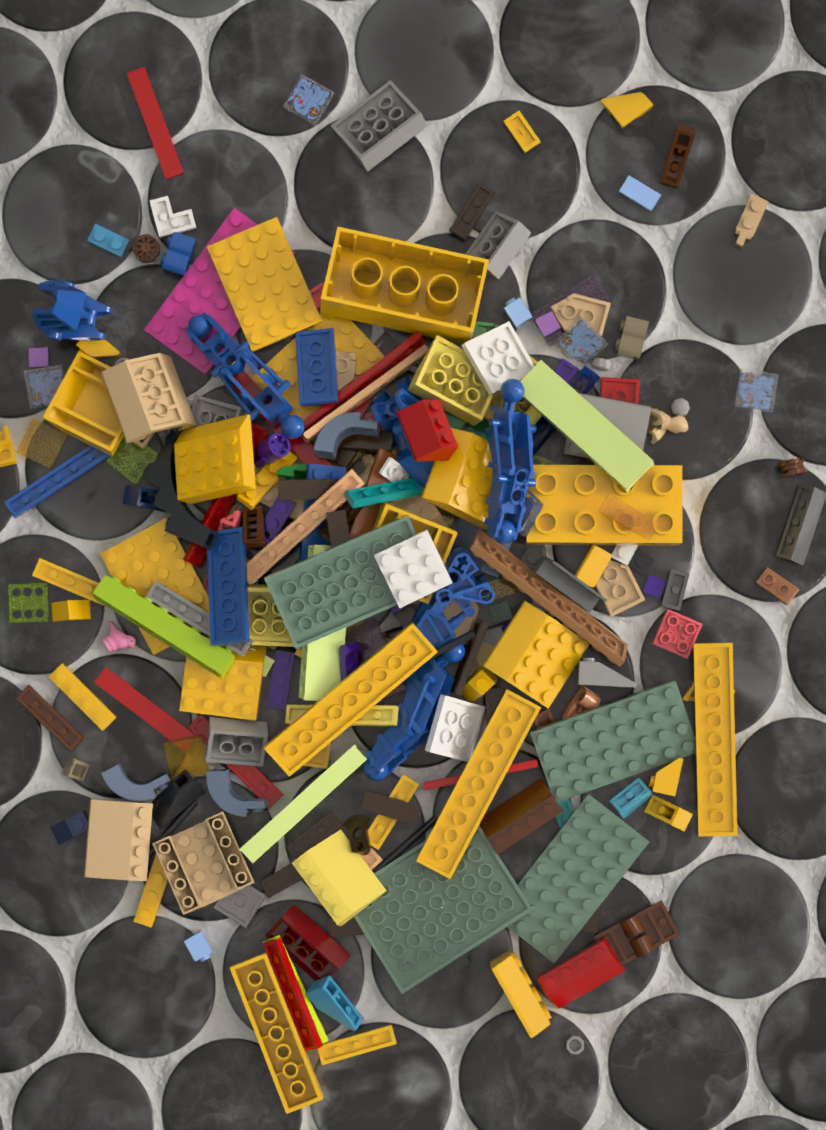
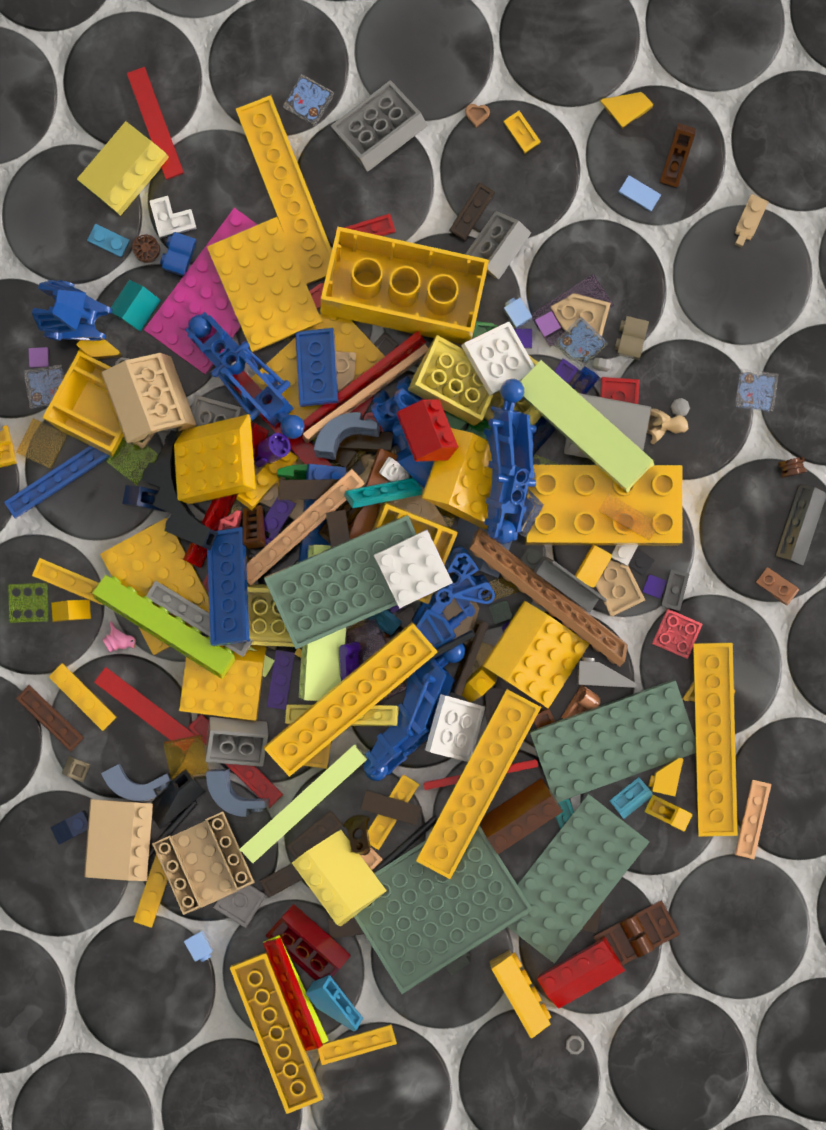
(123, 168): none -> light yellow slope
(135, 305): none -> teal slope
(286, 187): none -> yellow plate
(378, 226): none -> red tile
(386, 621): none -> dark azure plate
(477, 114): none -> medium nougat tile
(525, 337): none -> dark purple tile
(753, 819): none -> light nougat tile

